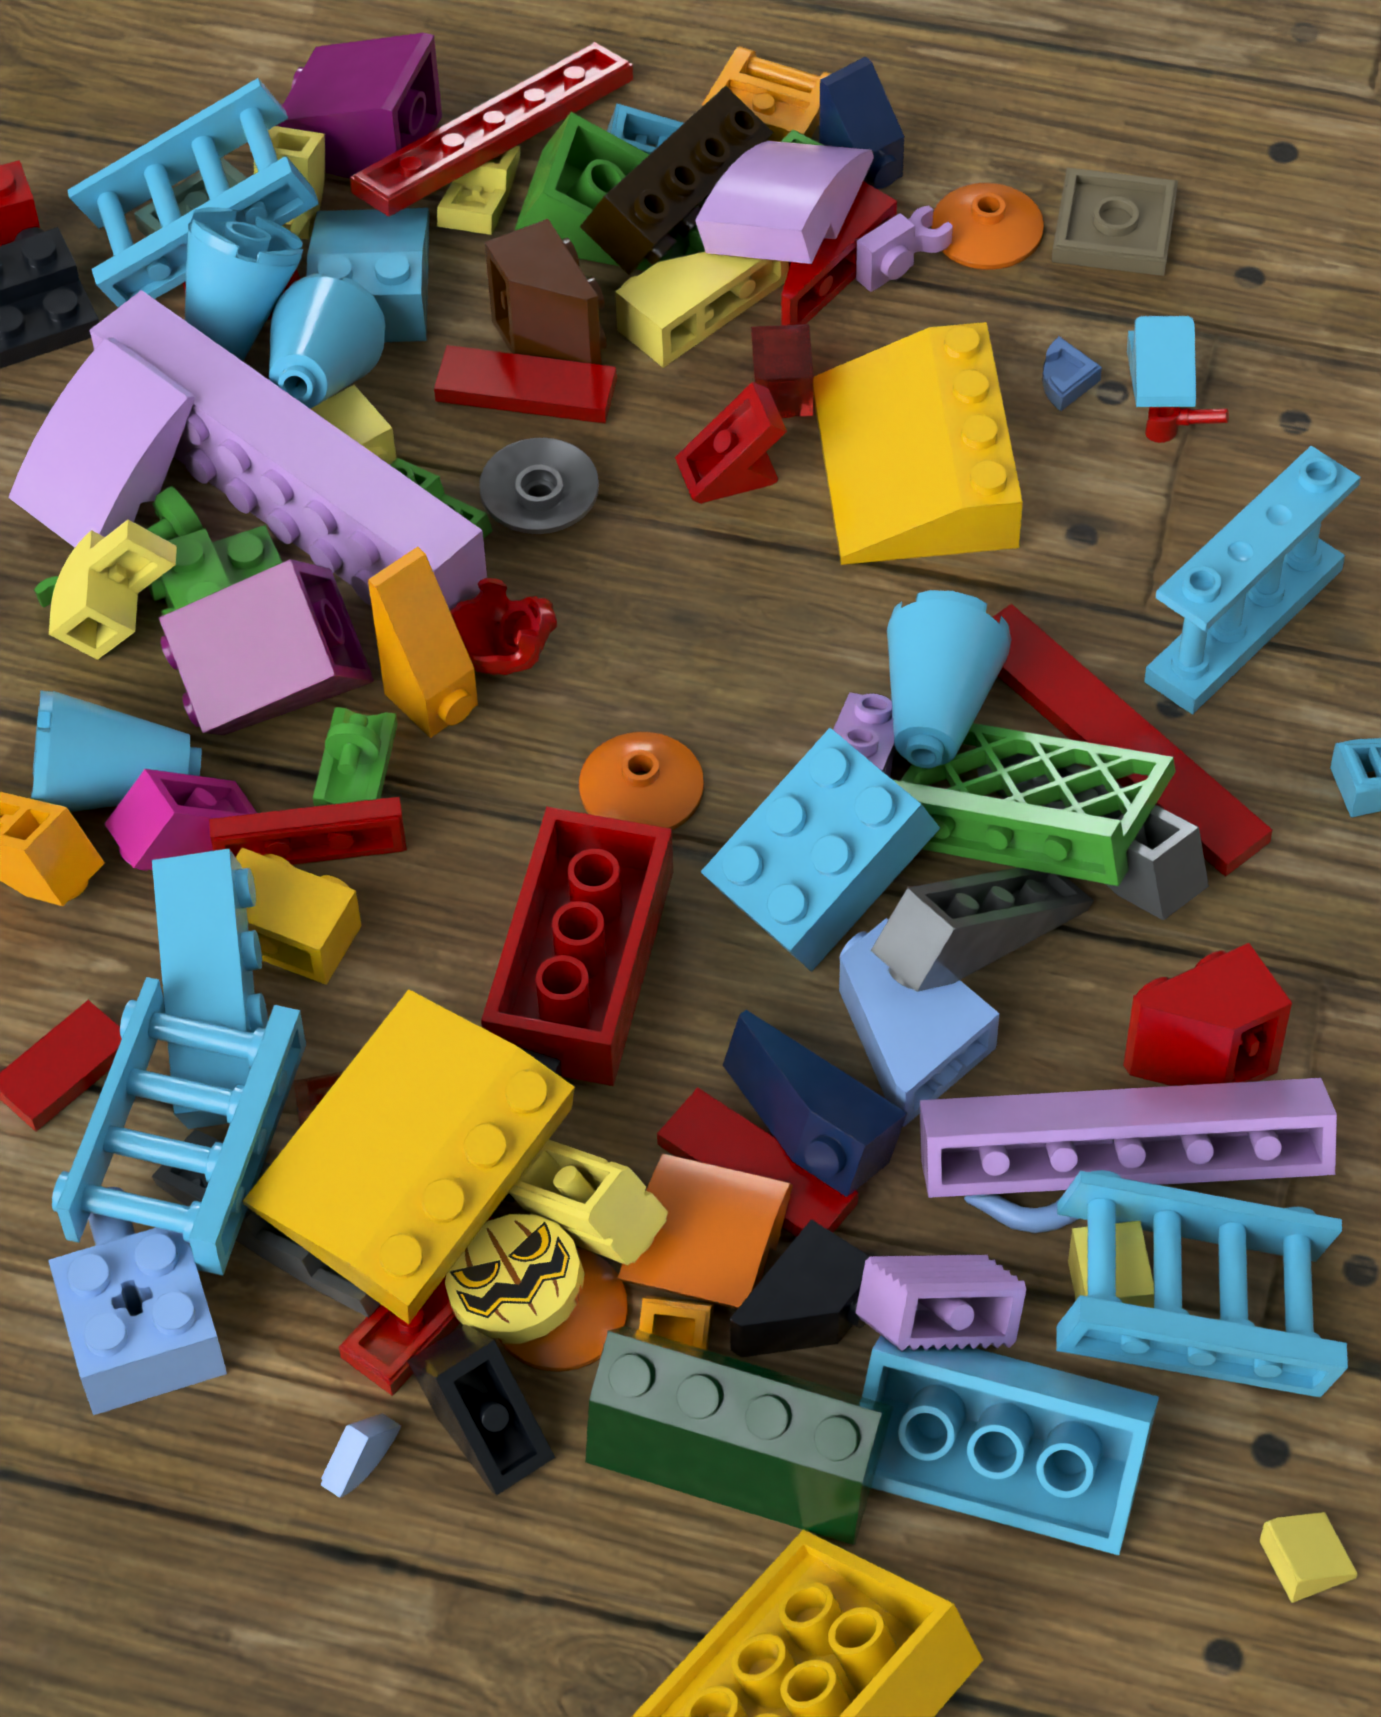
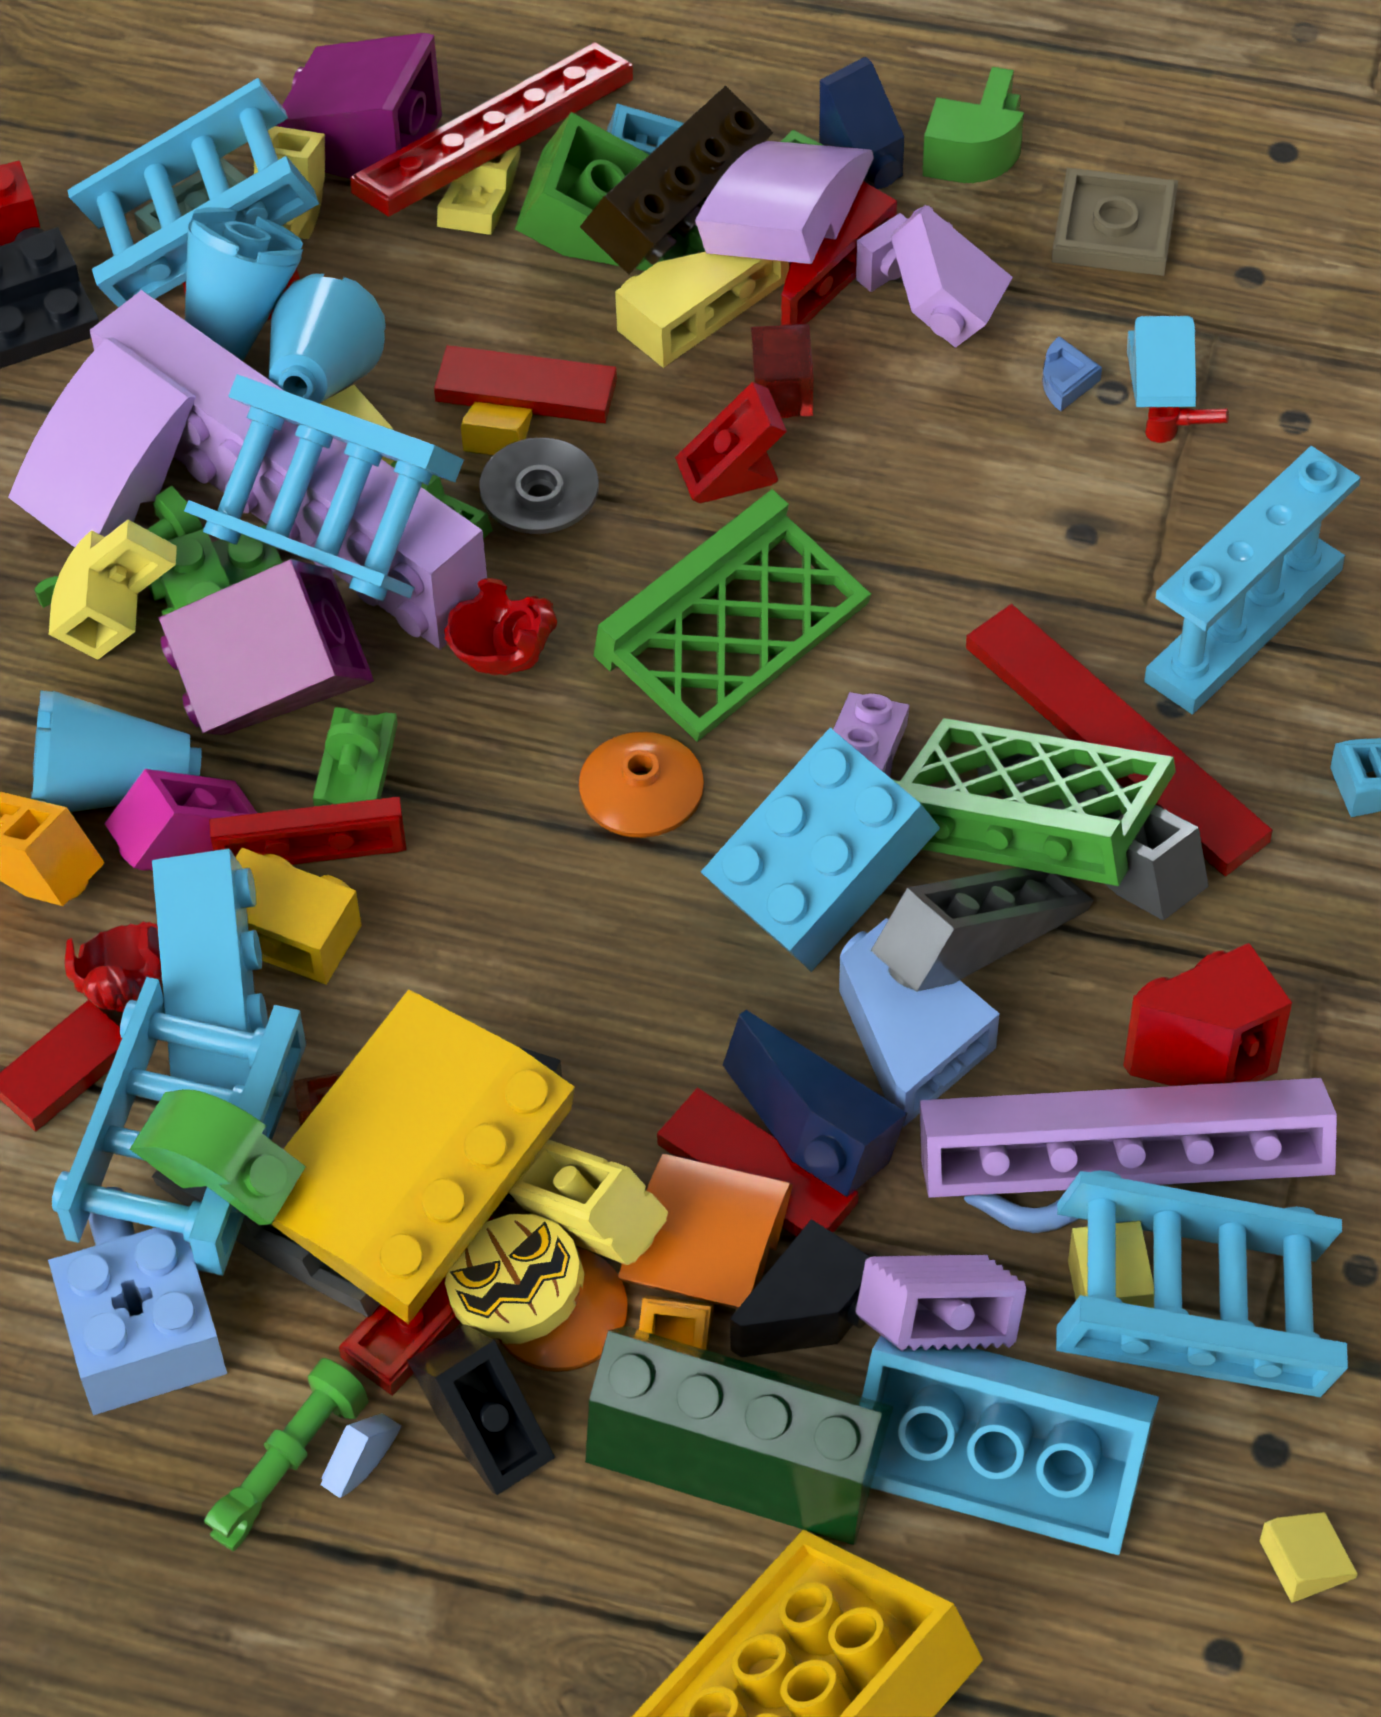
(115, 964): none -> red hair
(219, 1146): none -> bright green brick
(332, 1391): none -> bright green piece
(365, 447): none -> medium azure fence
(381, 255): medium azure slope -> none
(420, 646): light orange slope -> none
(493, 426): none -> yellow slope
(543, 297): reddish brown slope -> none
(581, 941): red brick -> none
(688, 590): none -> bright green fence
(775, 92): light orange plate -> none
(919, 449): yellow slope -> none
(941, 671): medium azure cone -> none
(947, 276): none -> lavender slope
(975, 140): none -> bright green brick
(990, 224): orange dish -> none

